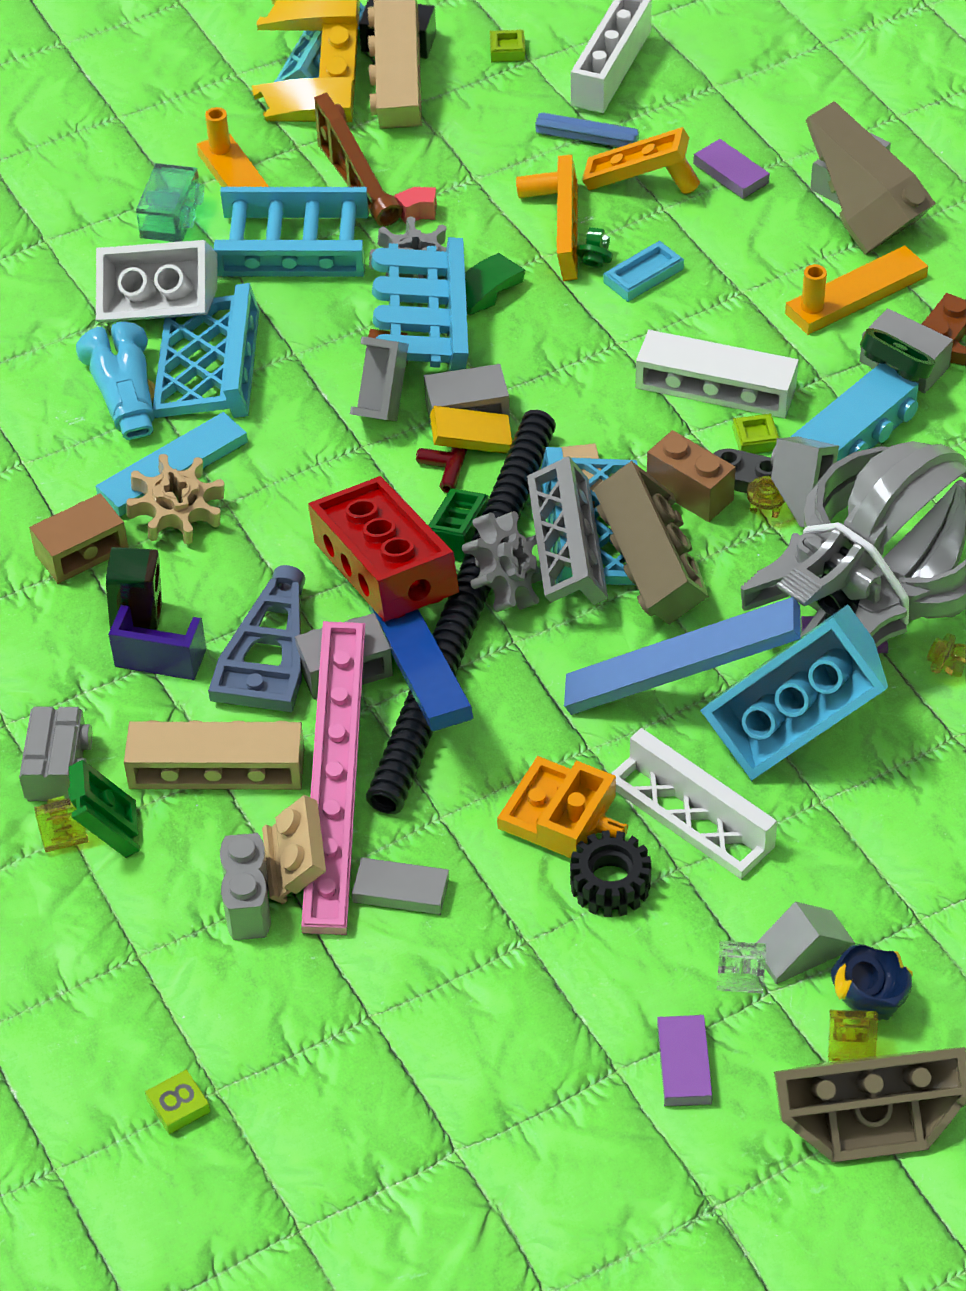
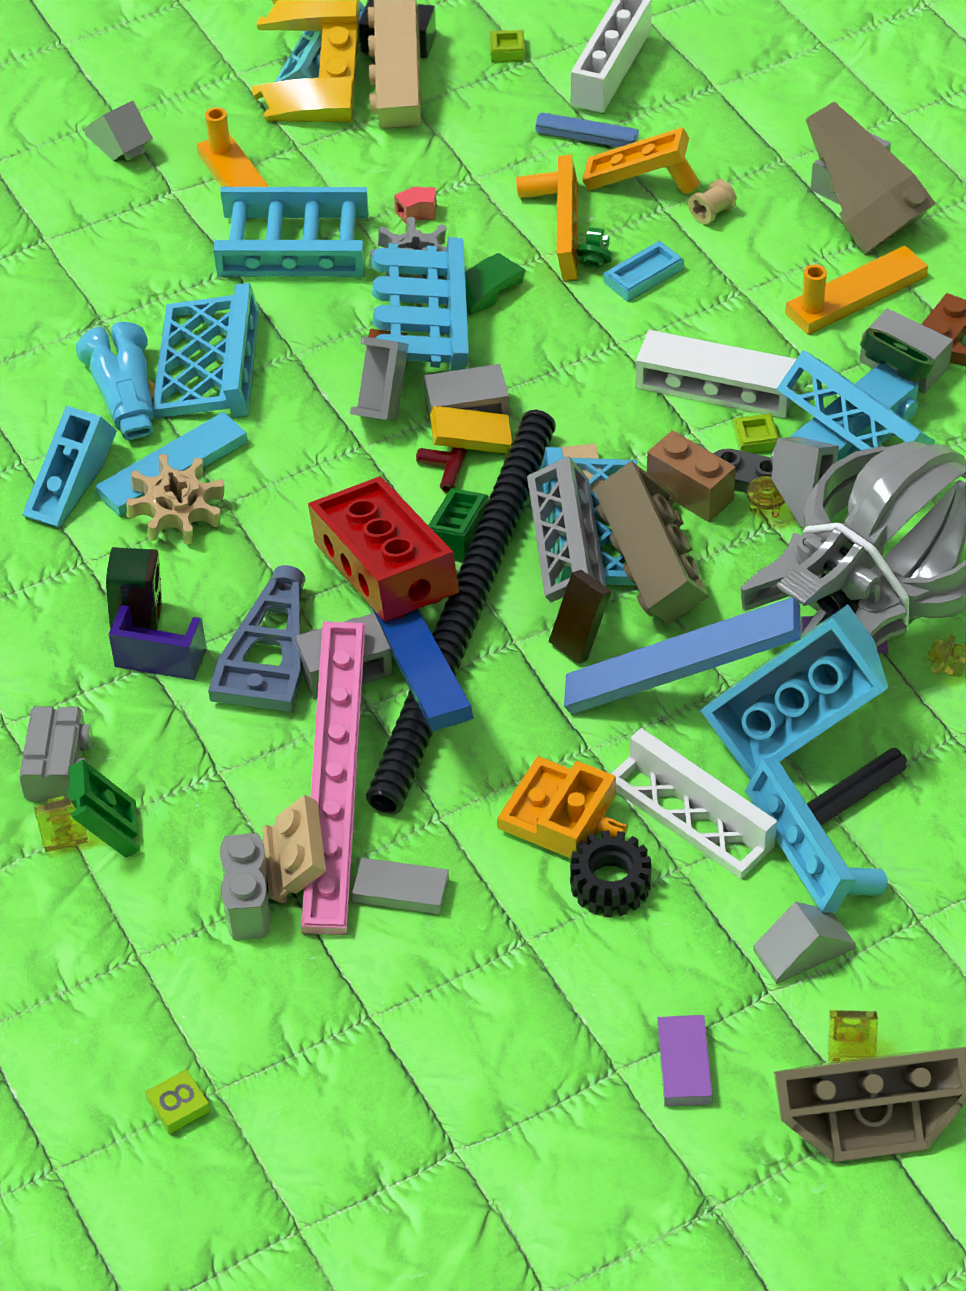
(69, 465): none -> medium azure slope
(78, 537): medium nougat brick -> none
(120, 132): none -> light grey slope
(155, 280): white slope -> none
(169, 202): clear light blue brick -> none
(214, 755): tan brick -> none
(347, 158): dark orange plate -> none
(504, 561): light grey gear -> none
(579, 616): none -> dark brown tile
(709, 203): none -> tan bush
(731, 168): medium lavender tile -> none
(741, 967): clear tile -> none
(807, 843): none -> medium azure piece
(849, 394): none -> medium azure fence
(857, 785): none -> black axle
(872, 980): dark blue hair -> none

